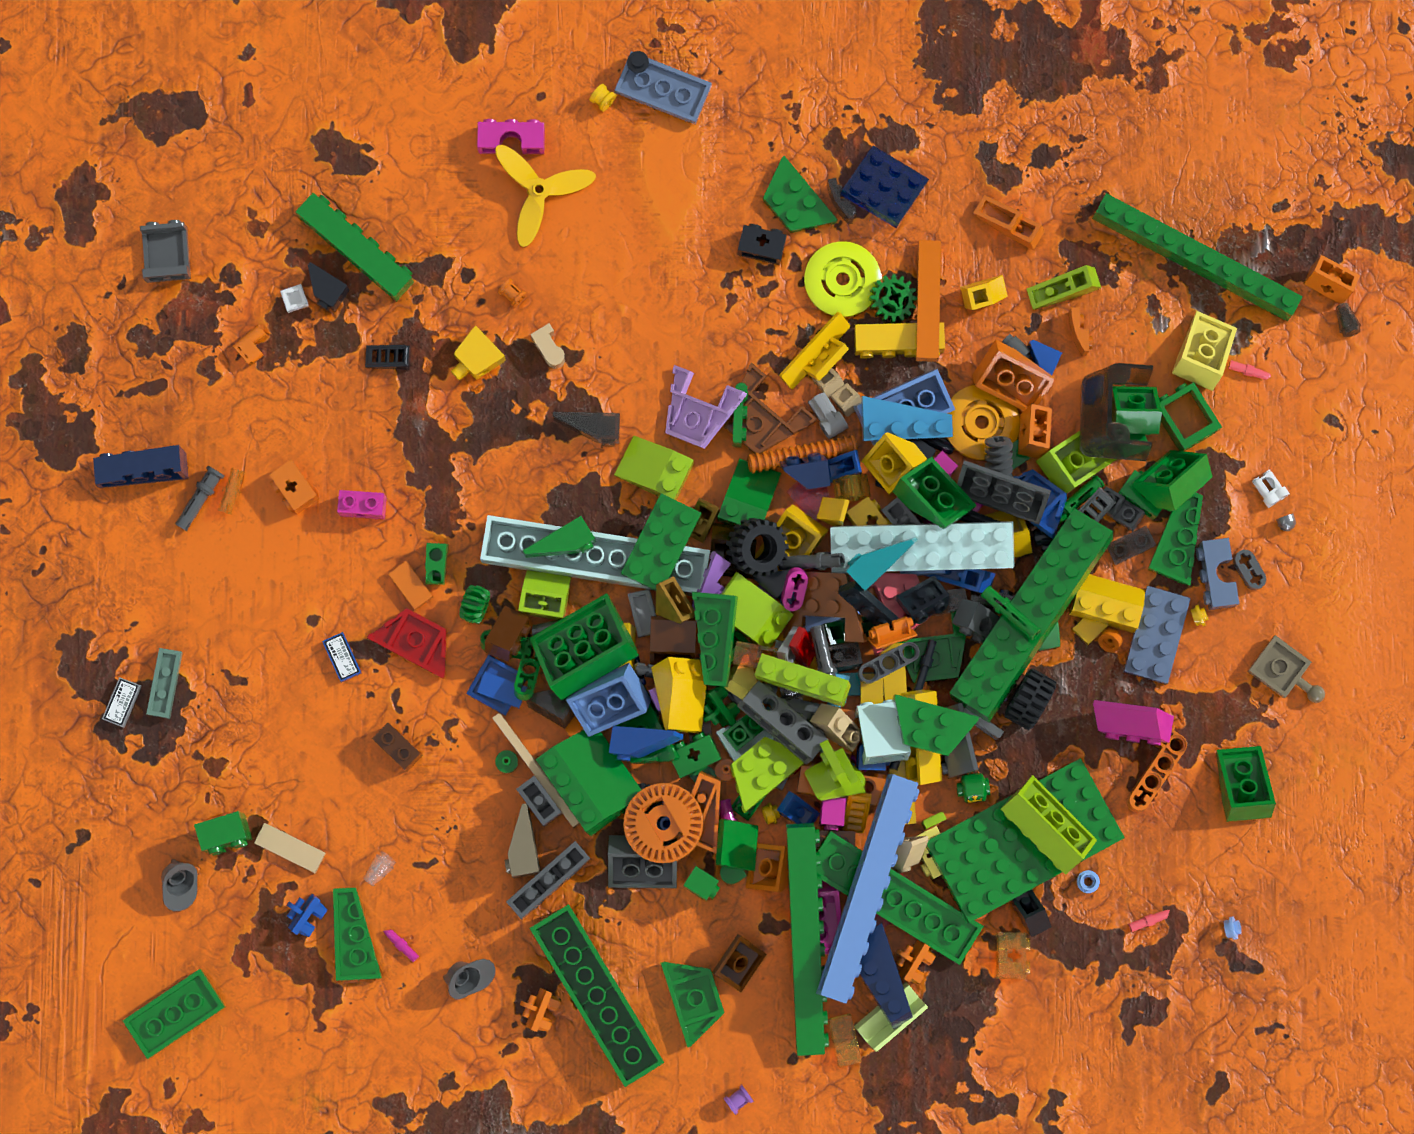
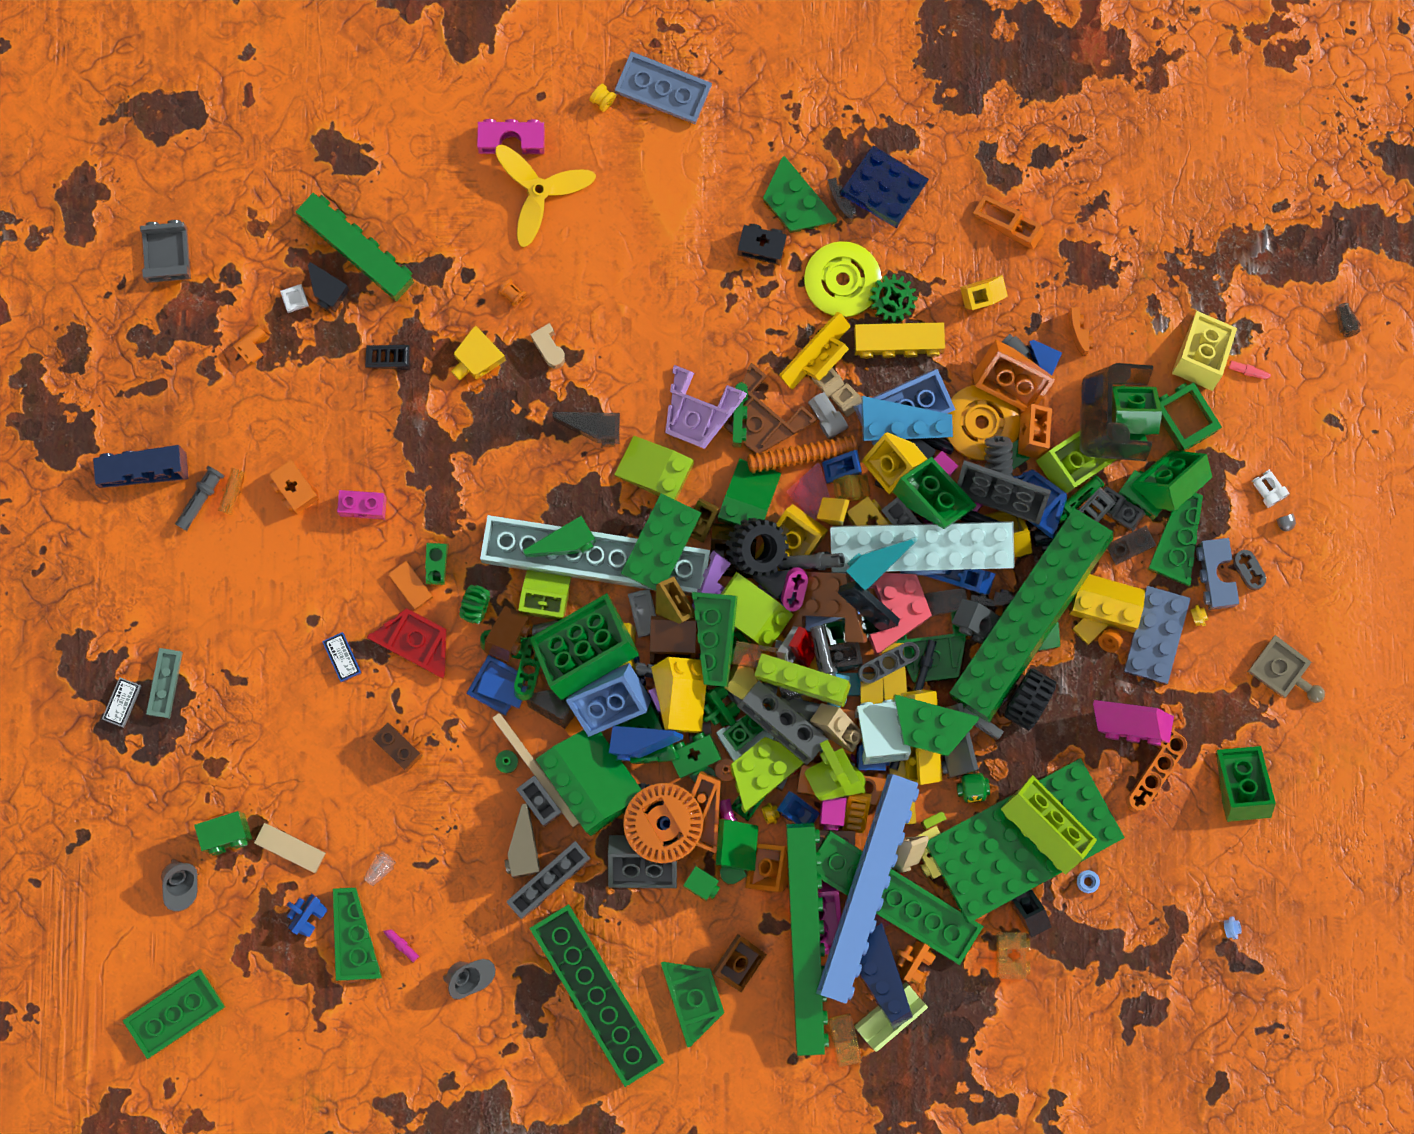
(536, 1008): orange hips -> none
(637, 62): black plate -> none
(738, 1099): medium lavender bush -> none
(809, 471): dark blue slope -> none
(882, 636): orange hinge -> none
(924, 600): black bracket -> none
(928, 301): orange tile -> none
(991, 596): green pin -> none
(1064, 287): lime slope -> none
(1148, 920): coral piece -> none
(1197, 257): green brick -> none
(1331, 279): orange brick -> none

